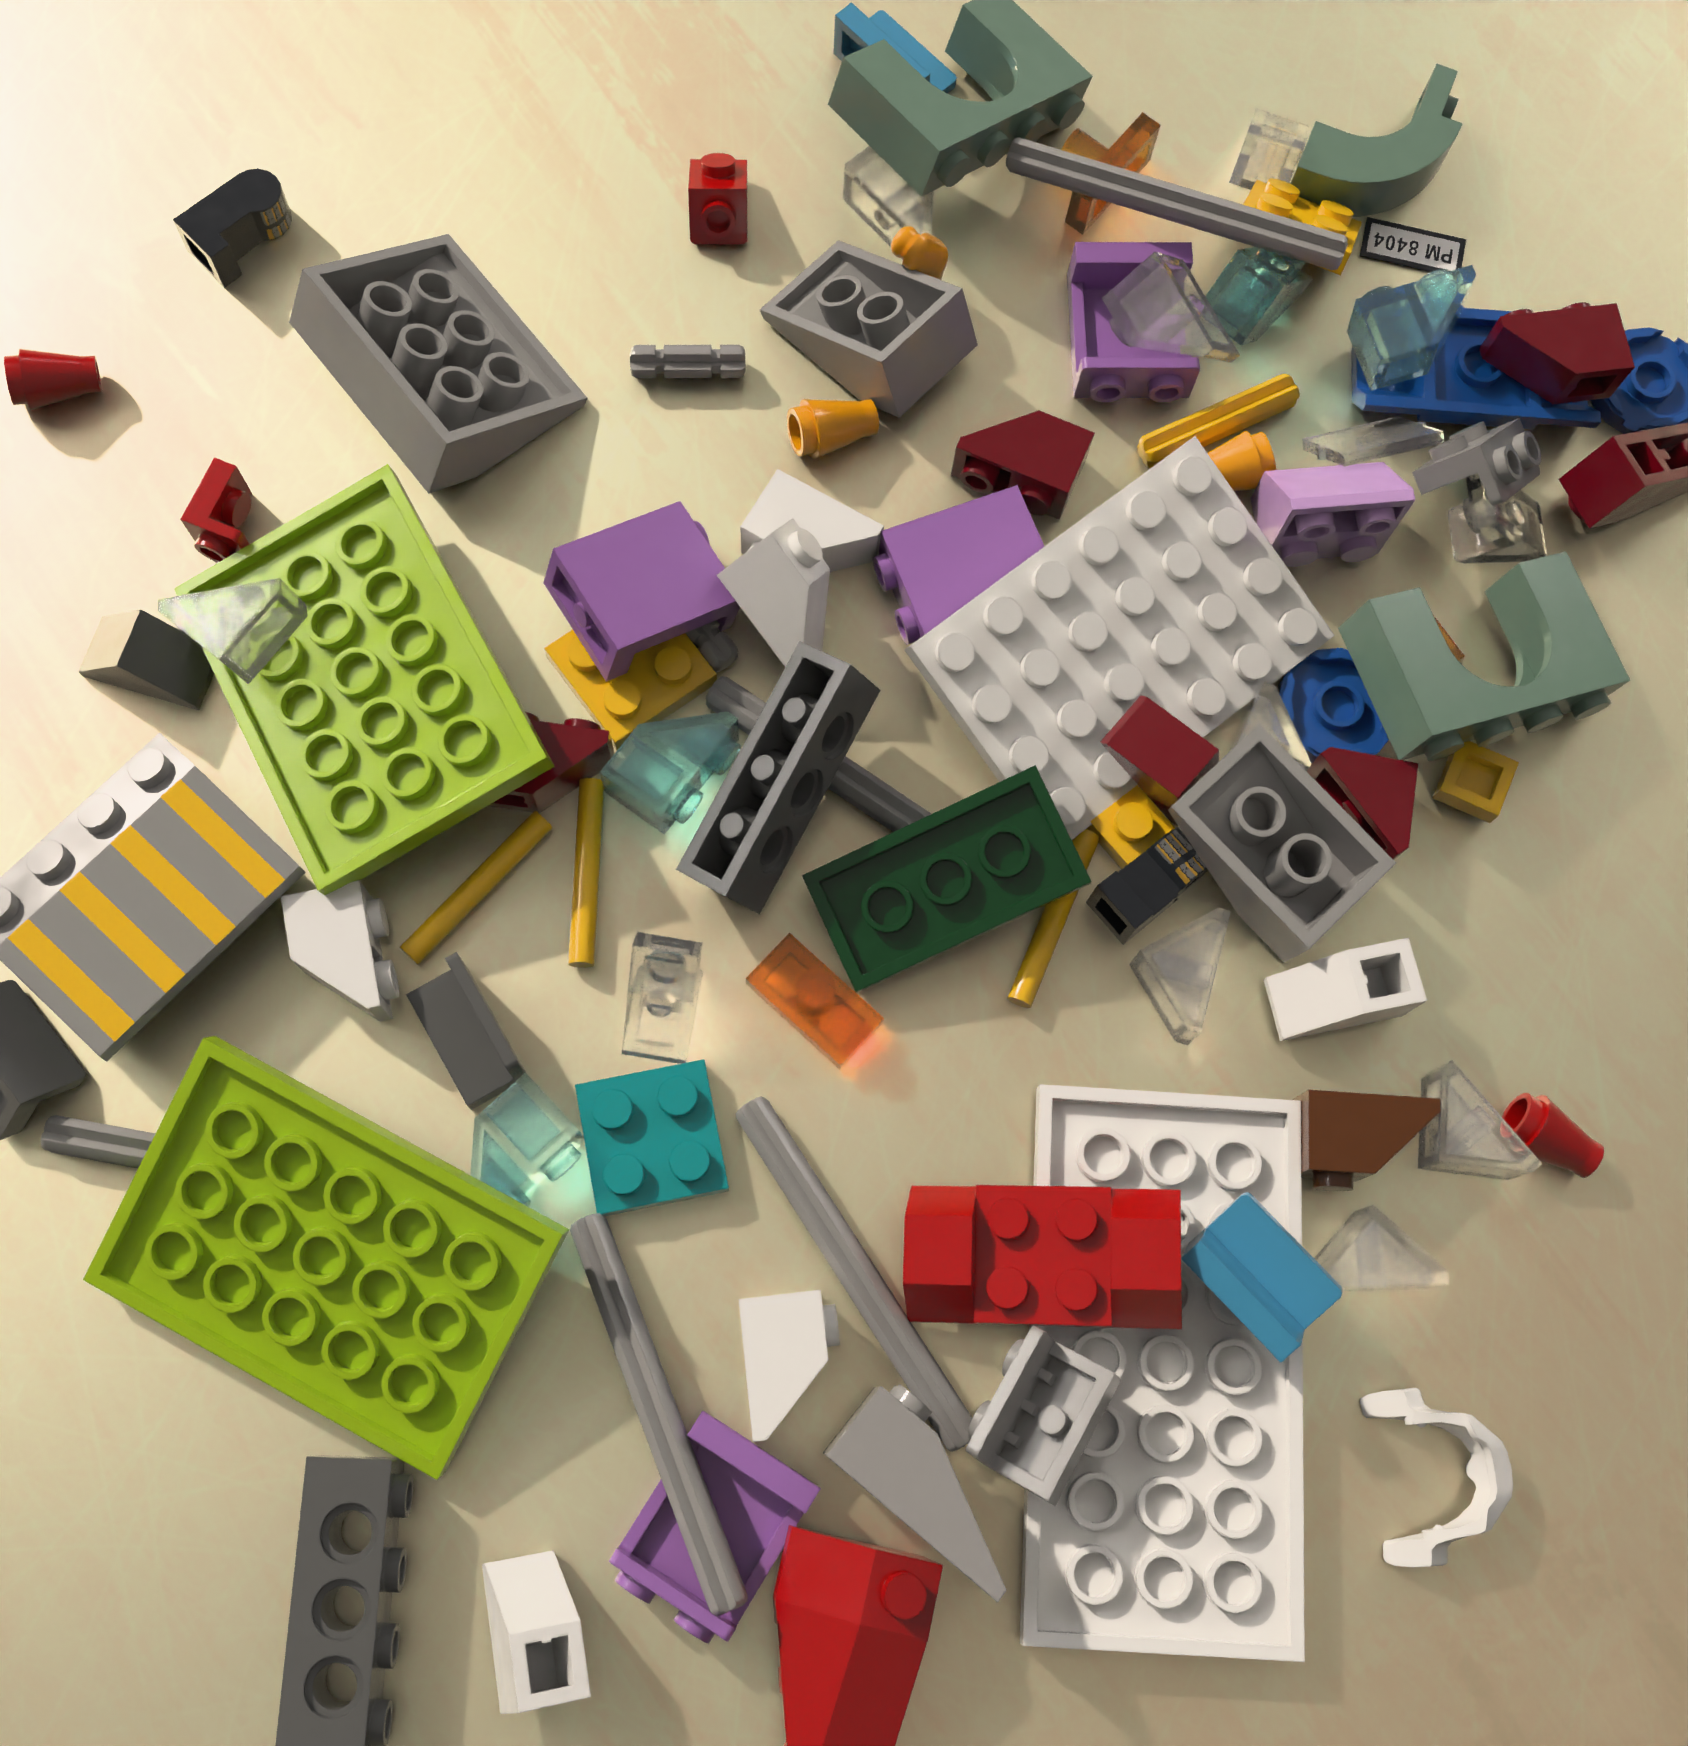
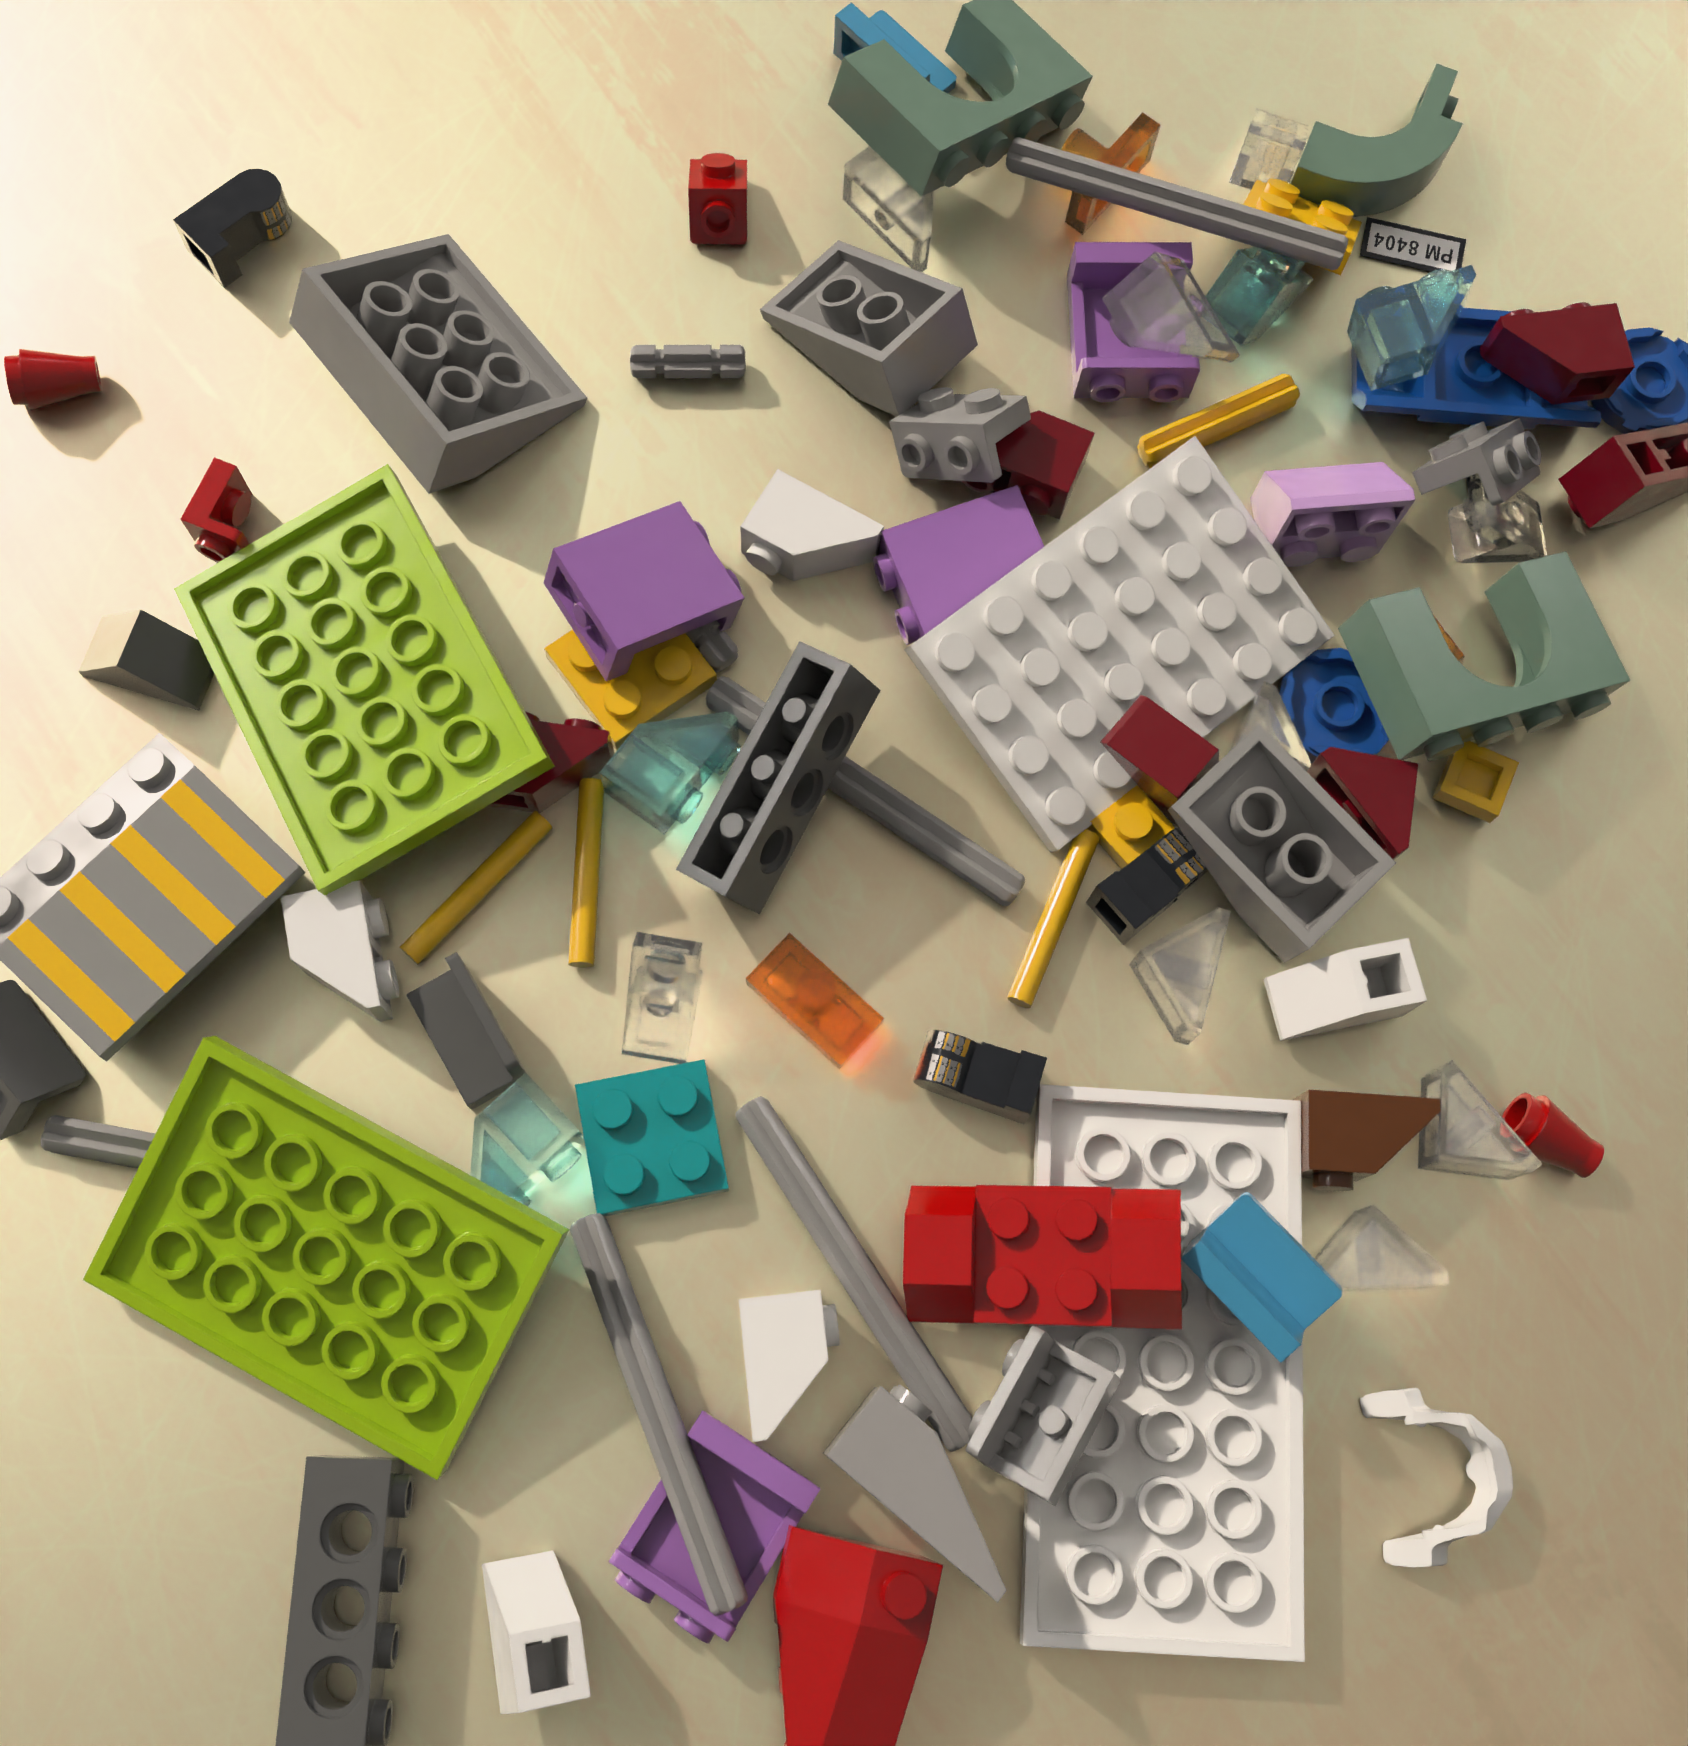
(238, 623): clear slope -> none
(782, 588): white slope -> none
(827, 425): light orange cone -> none
(920, 252): light orange arm -> none
(946, 879): dark green plate -> none
(956, 434): none -> light grey bracket
(980, 1074): none -> black leg
(1244, 460): light orange cone -> none
(1372, 441): clear piece -> none

